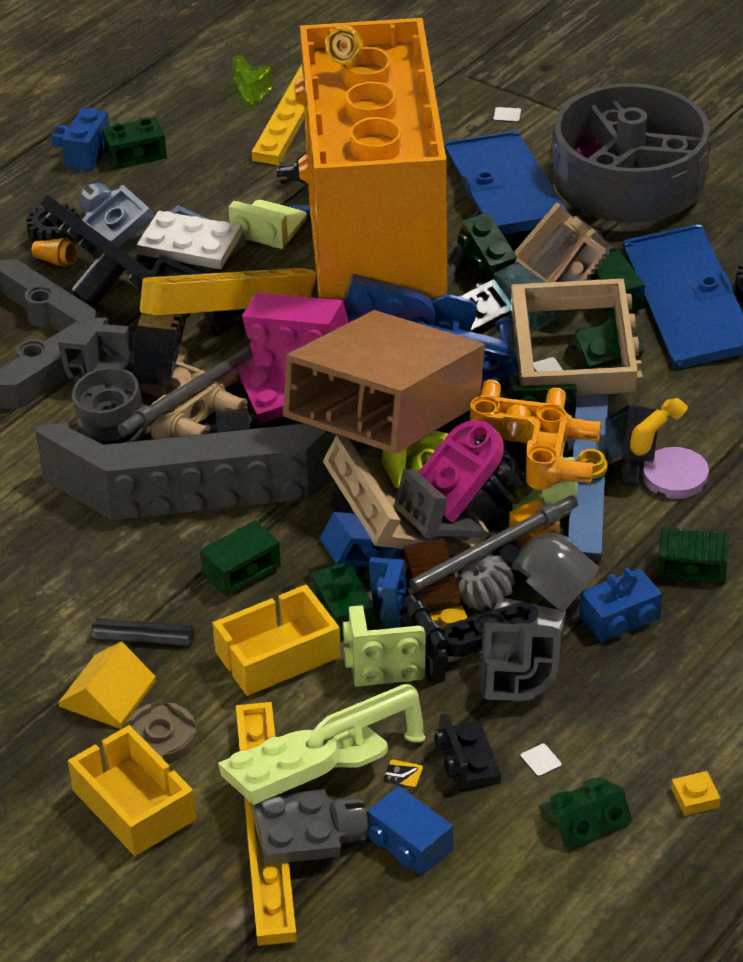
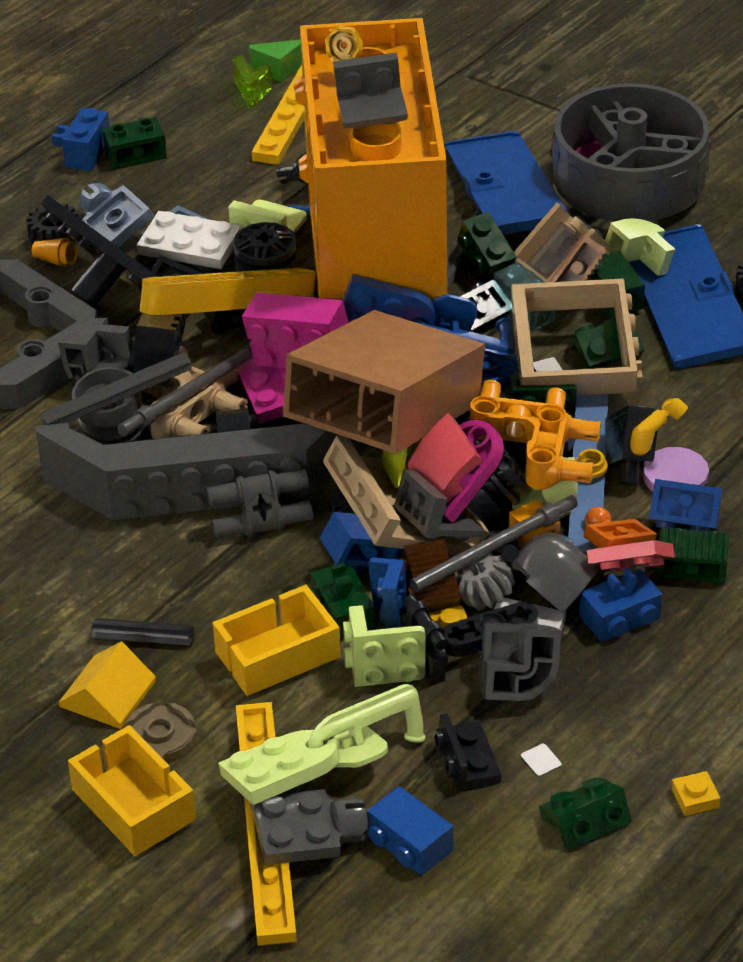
(117, 390): none -> dark grey axle
(240, 558): dark green brick -> none
(247, 492): none -> dark grey pin
(265, 247): none -> black wheel
(282, 57): none -> bright green slope
(369, 91): none -> dark grey bracket
(403, 773): sticker -> none
(445, 457): none -> coral slope
(507, 114): white sticker -> none
(608, 533): none -> orange plate
(622, 556): none -> coral plate
(641, 241): none -> yellowish green brick
(685, 505): none -> blue bracket

